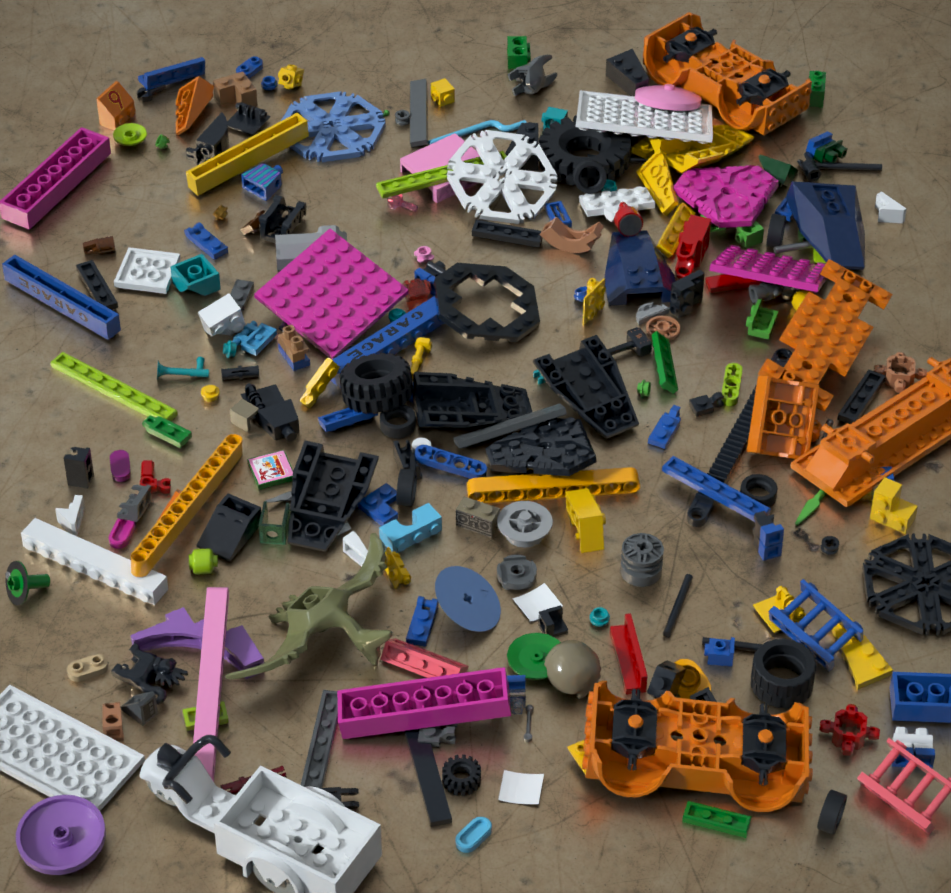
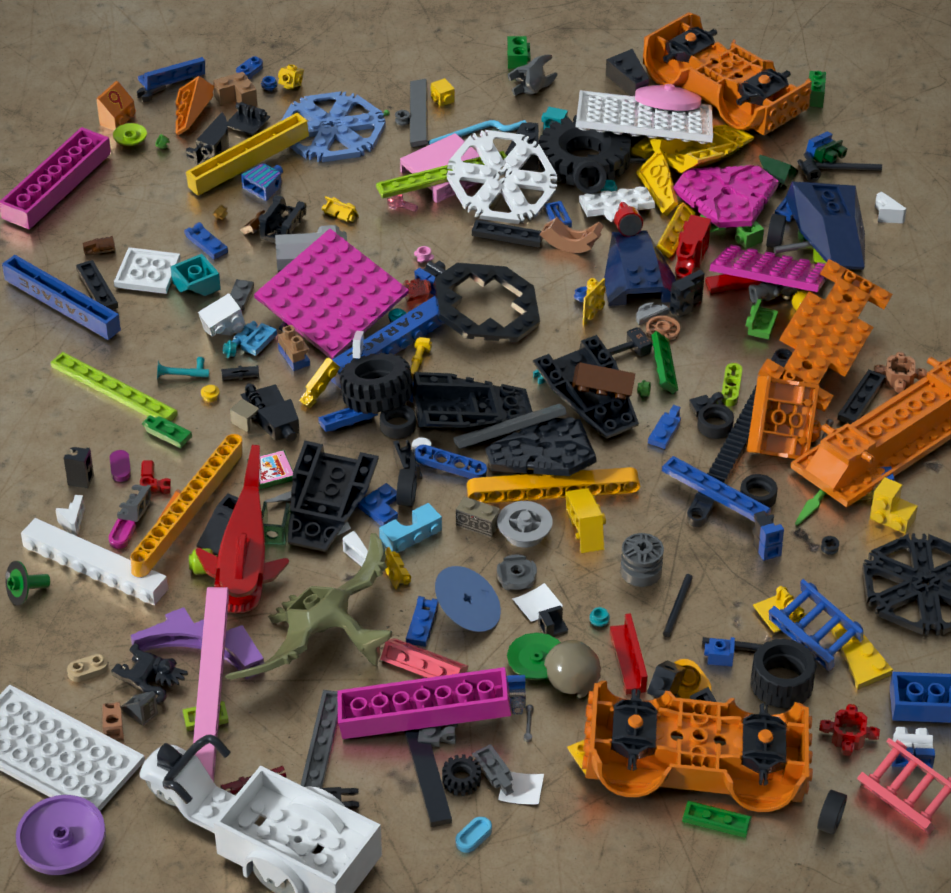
(242, 548): none -> red animal
(346, 211): none -> yellow hinge
(358, 342): none -> white tile
(494, 768): none -> dark grey hinge
(603, 381): none -> reddish brown wedge
(717, 411): none -> black tyre

